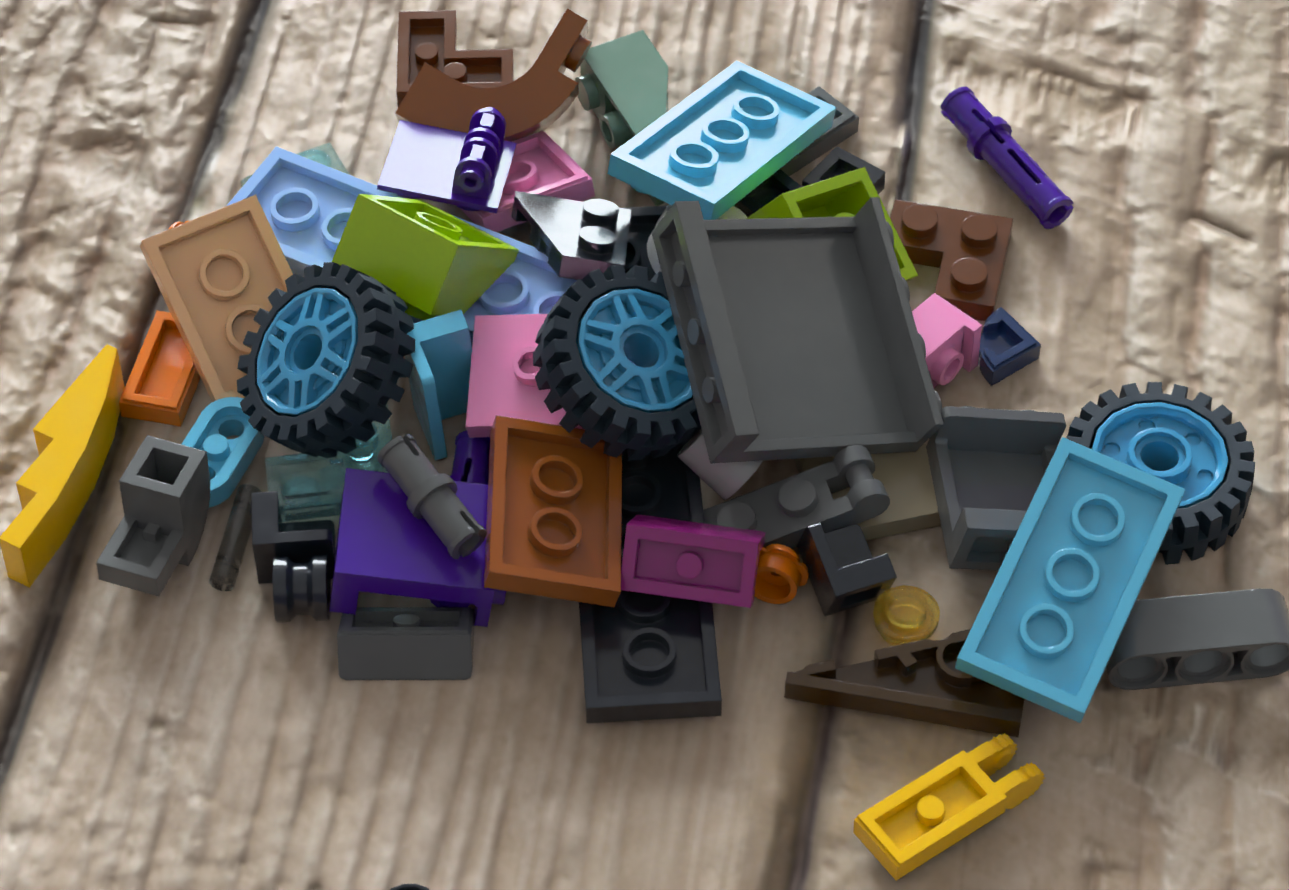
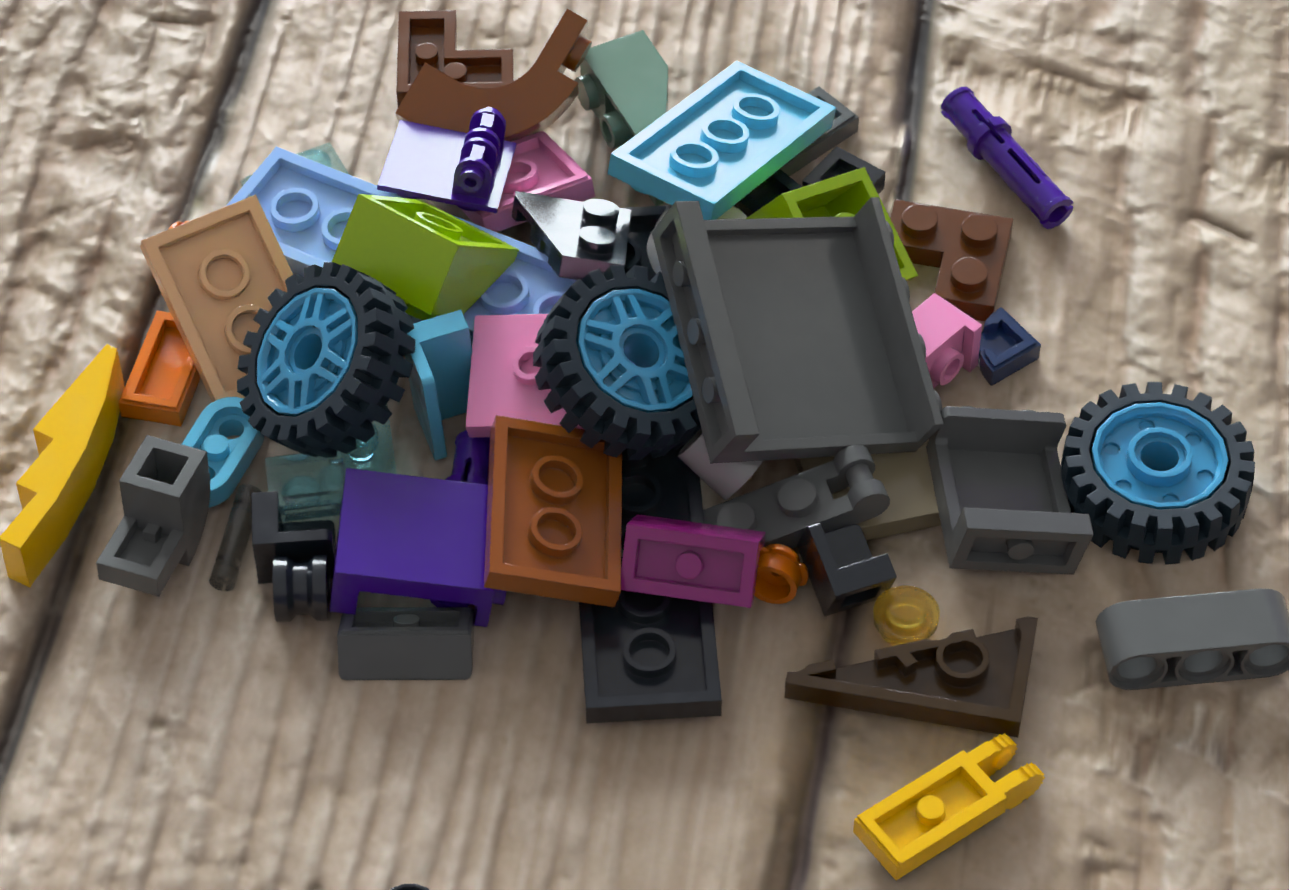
(432, 496): dark grey pin -> none
(1070, 579): medium azure plate -> none

